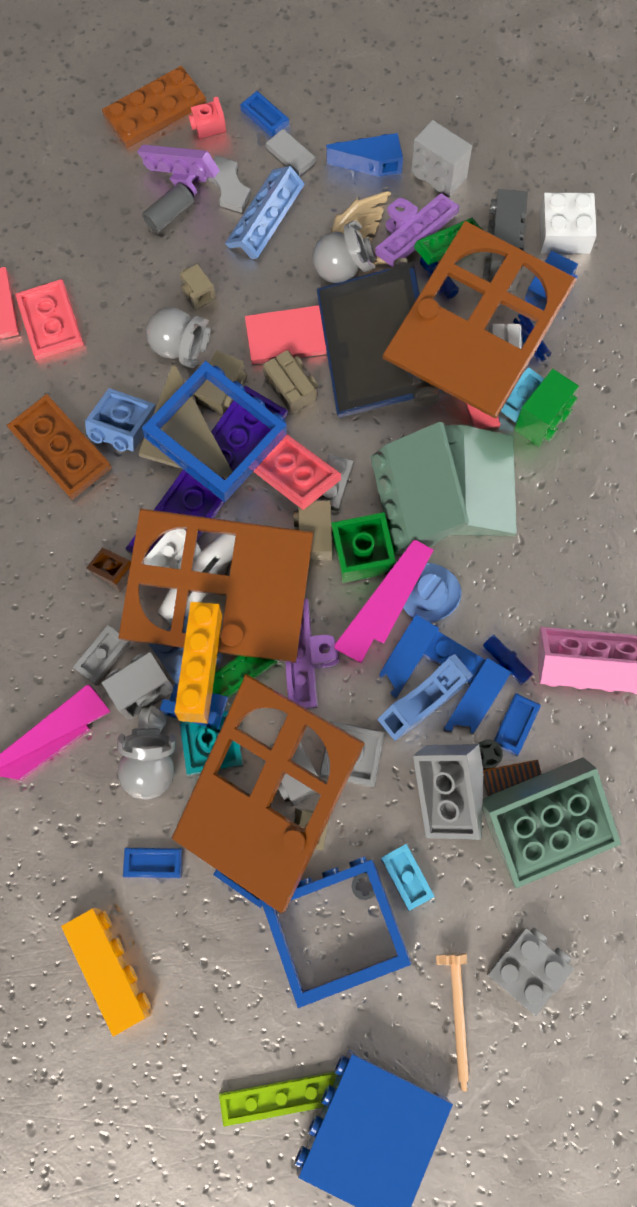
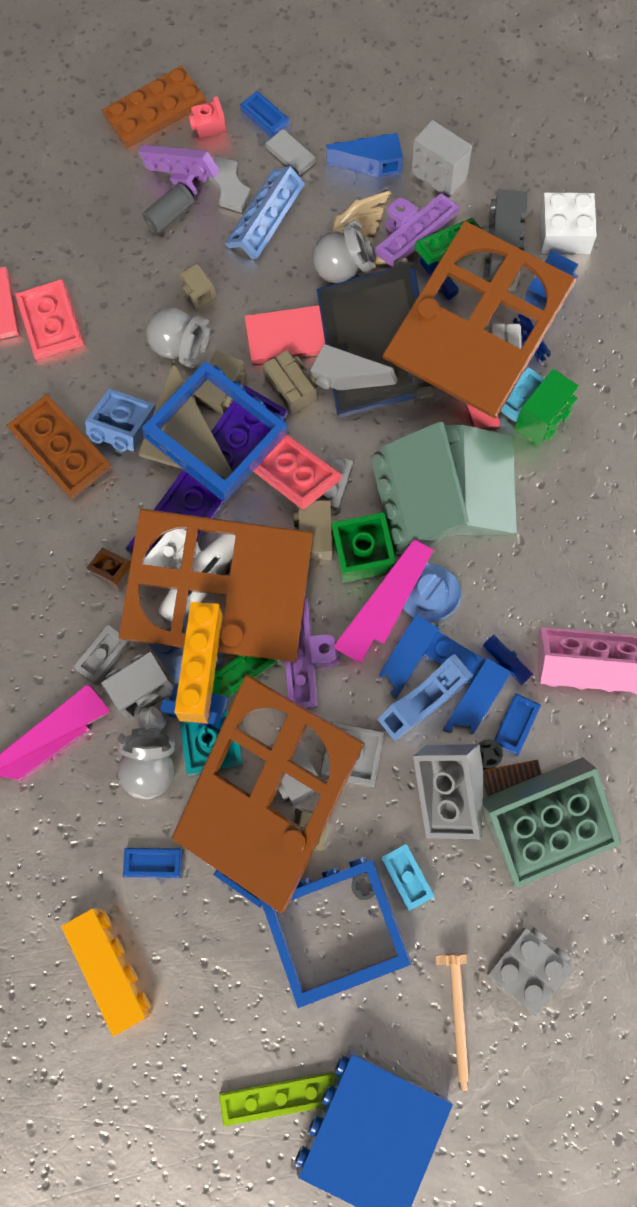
(348, 371): none -> light grey slope

